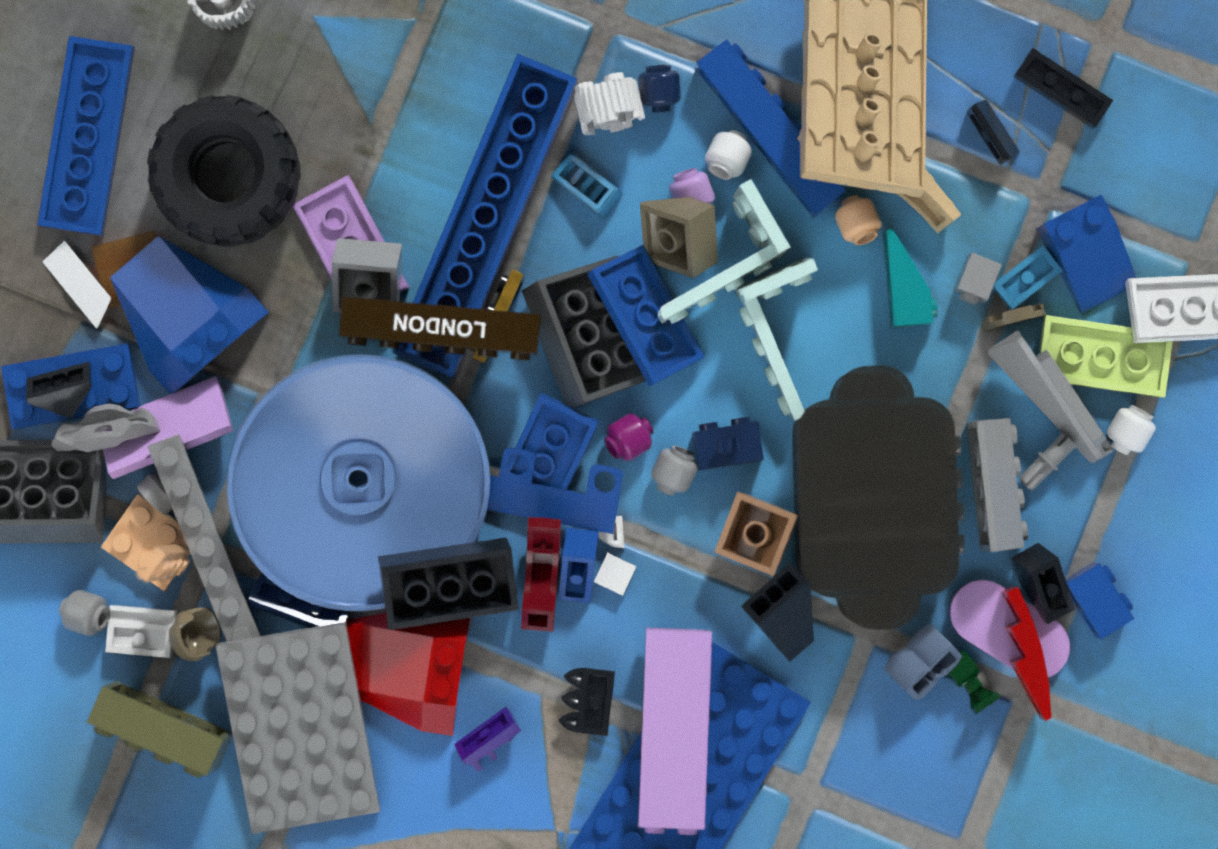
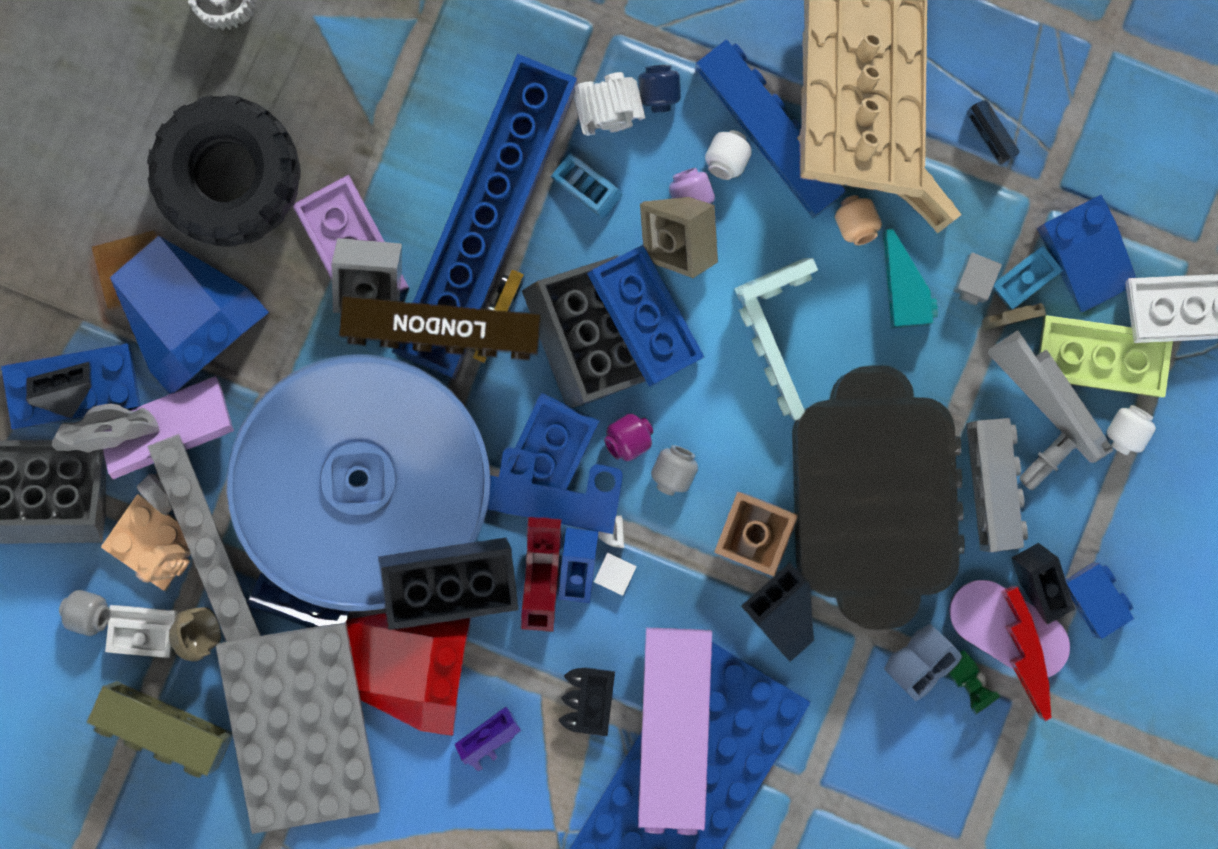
(78, 282): white sticker -> none
(86, 136): blue plate -> none
(728, 444): dark blue brick -> none
(763, 232): light aqua bracket -> none
(1063, 88): black plate -> none

